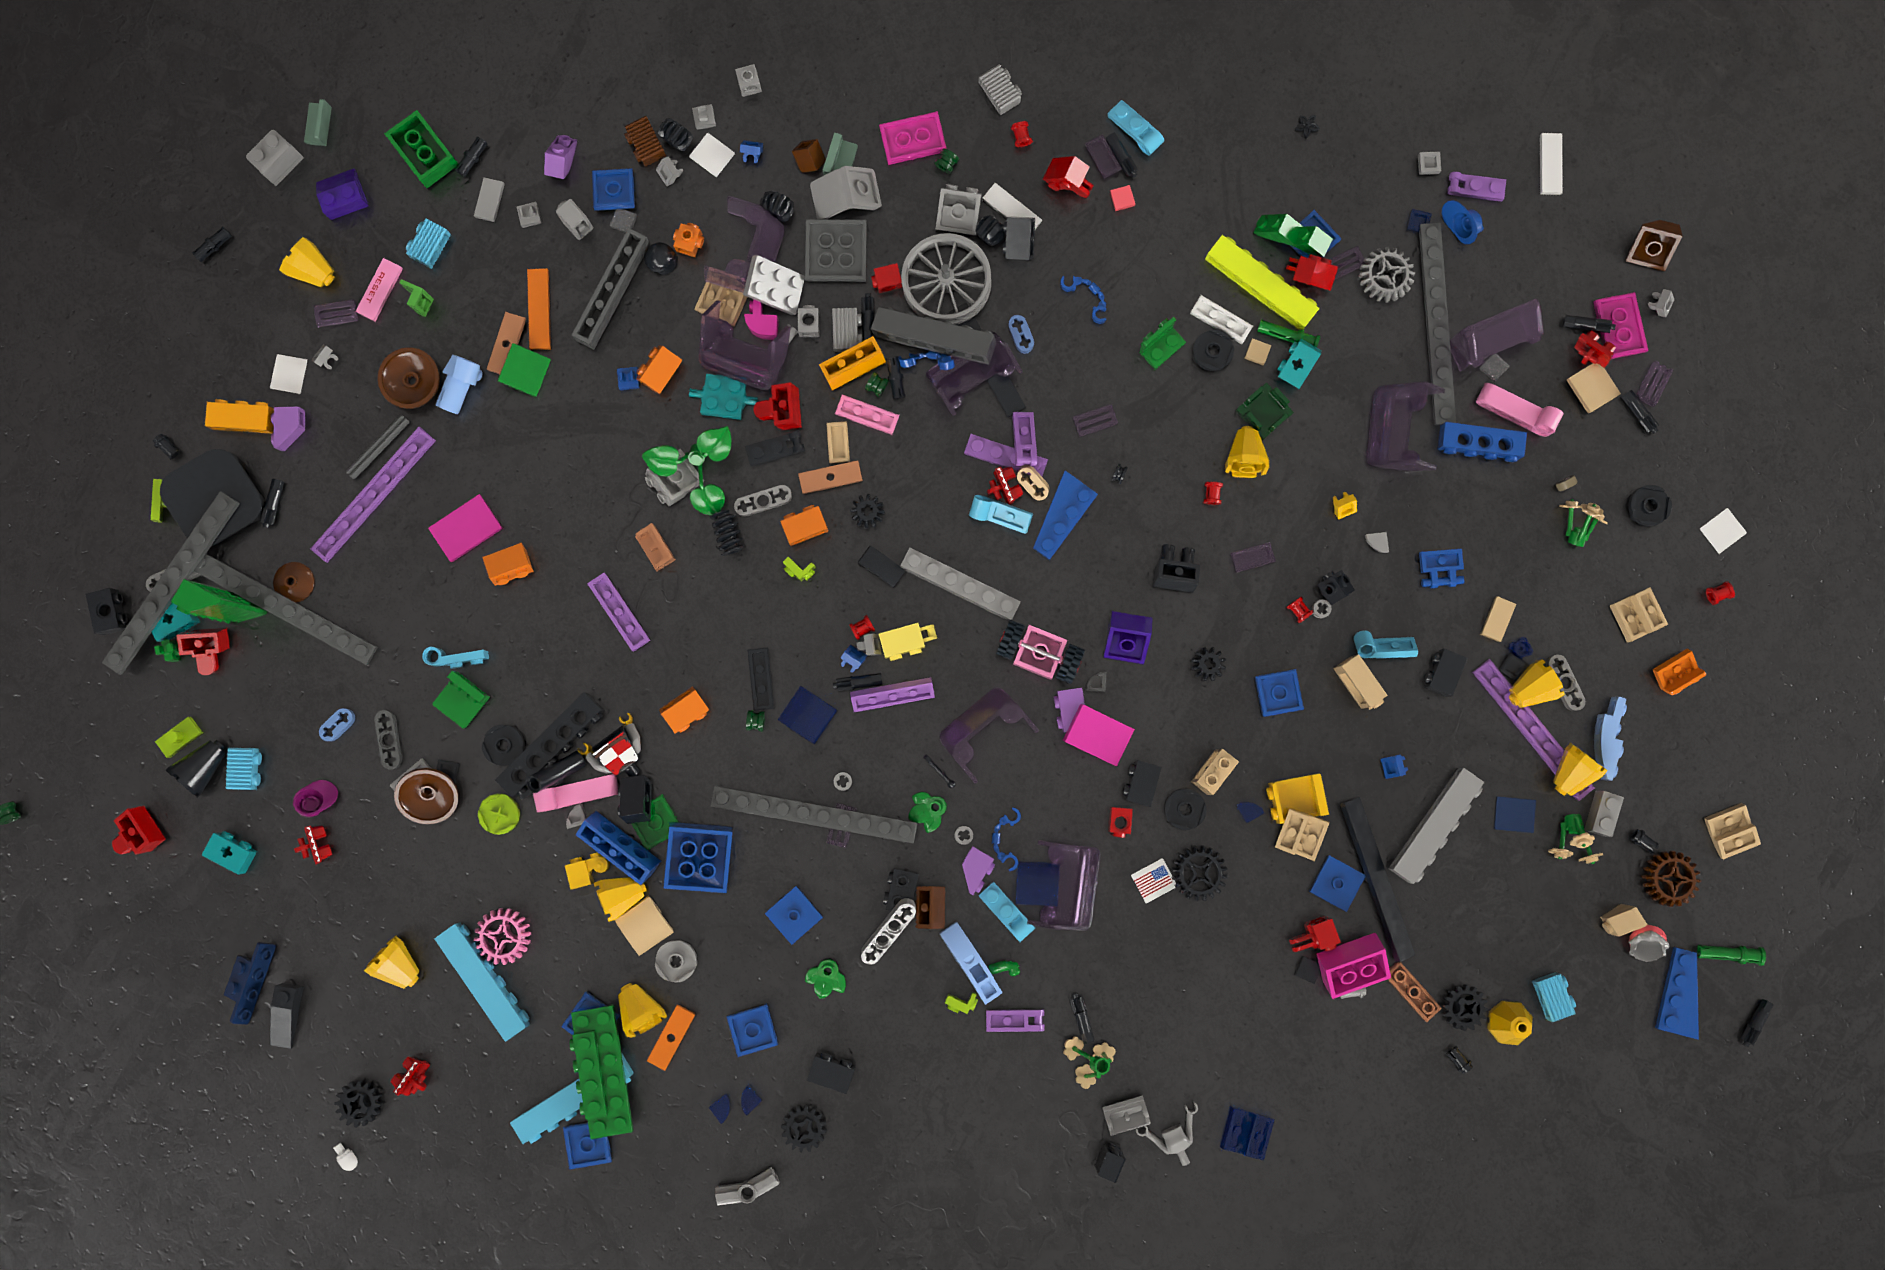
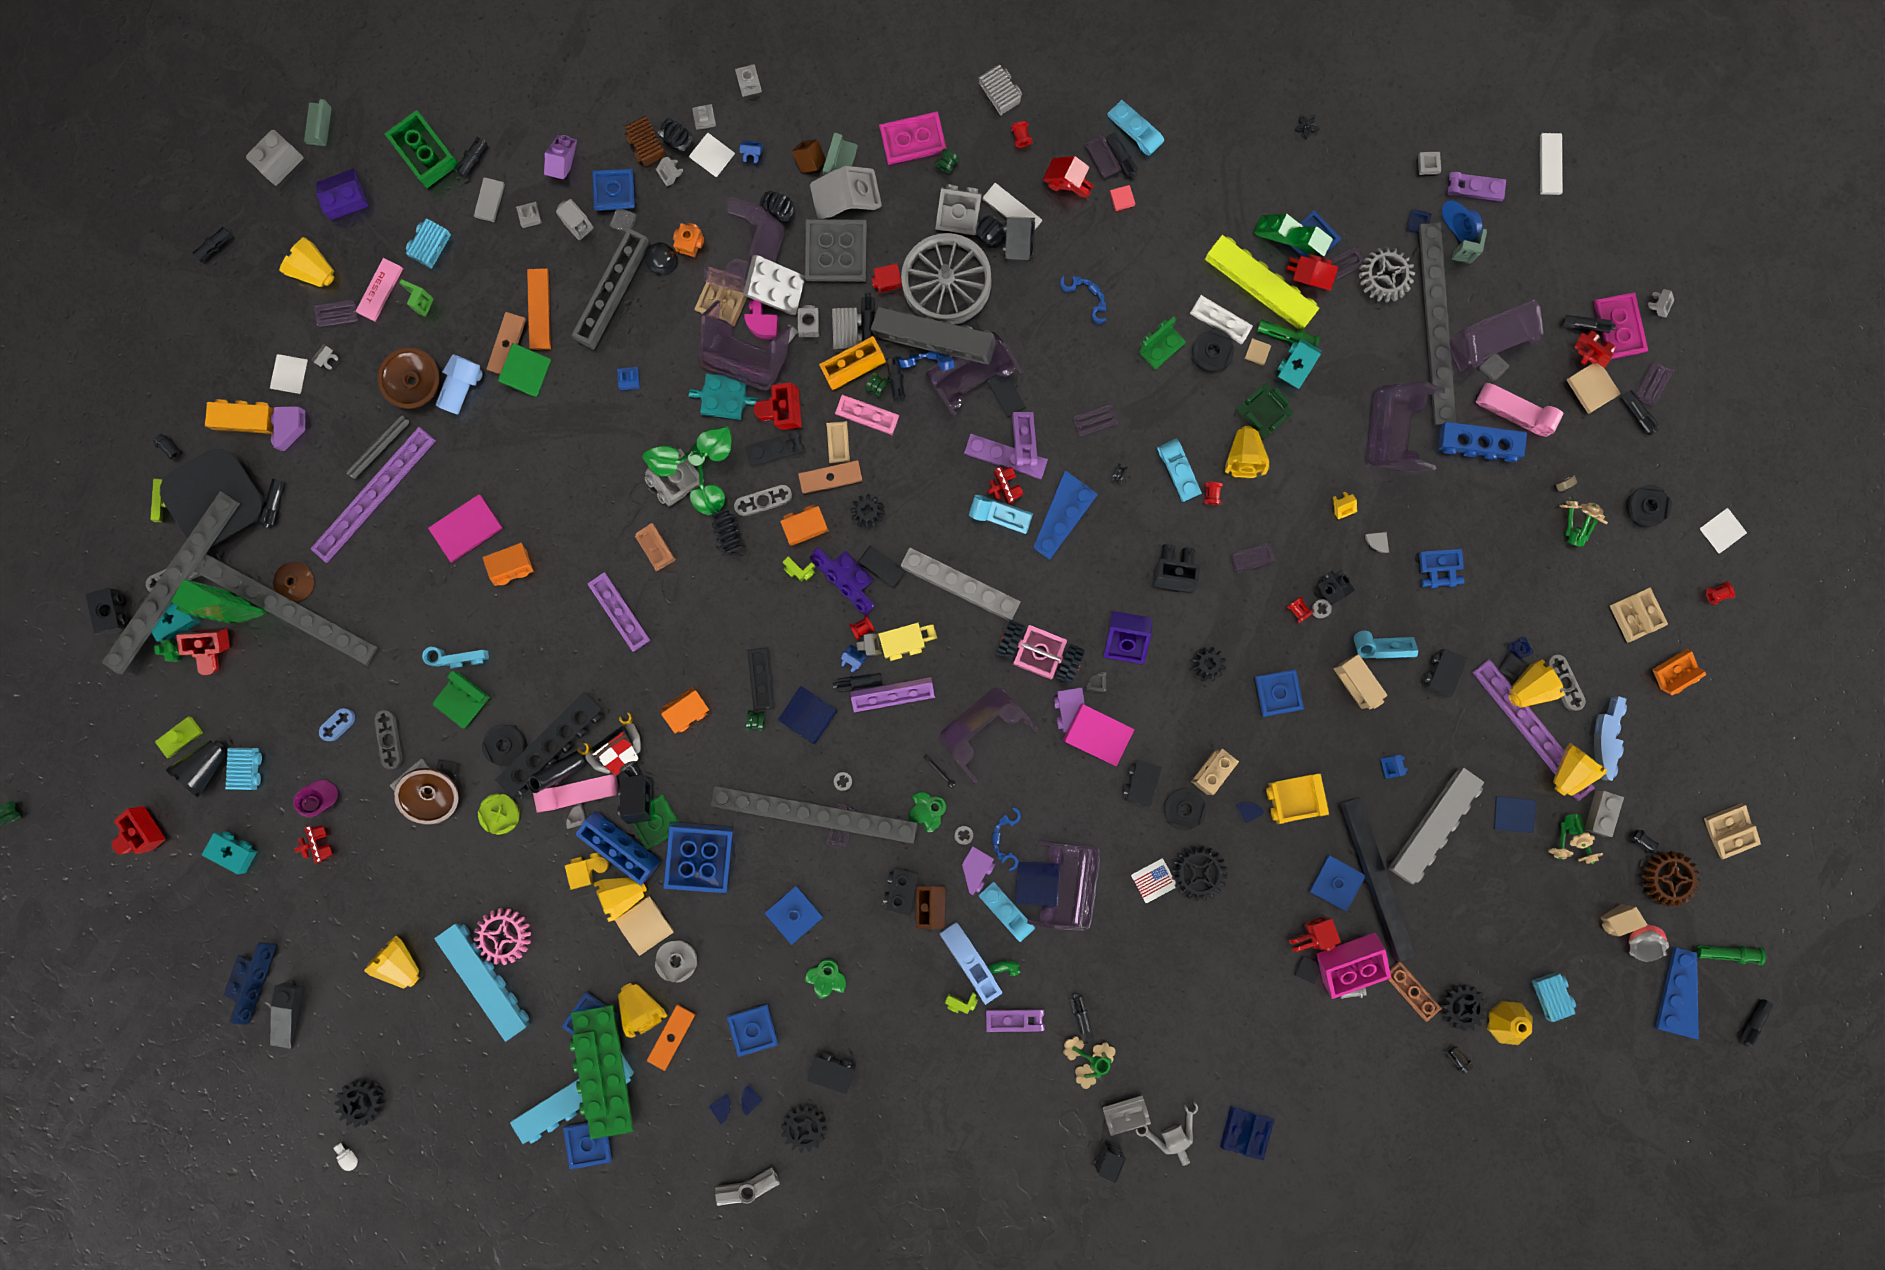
(412, 1079): red hips -> none
(658, 368): orange brick -> none
(847, 576): none -> dark purple bracket
(886, 930): light grey beam -> none
(1025, 331): medium blue beam -> none
(1036, 479): tan beam -> none
(1126, 814): red brick -> none
(1179, 469): none -> medium azure plate
(1302, 834): tan slope -> none
(1469, 251): none -> sand green panel
(1498, 619): tan tile -> none
(1655, 244): reddish brown slope -> none

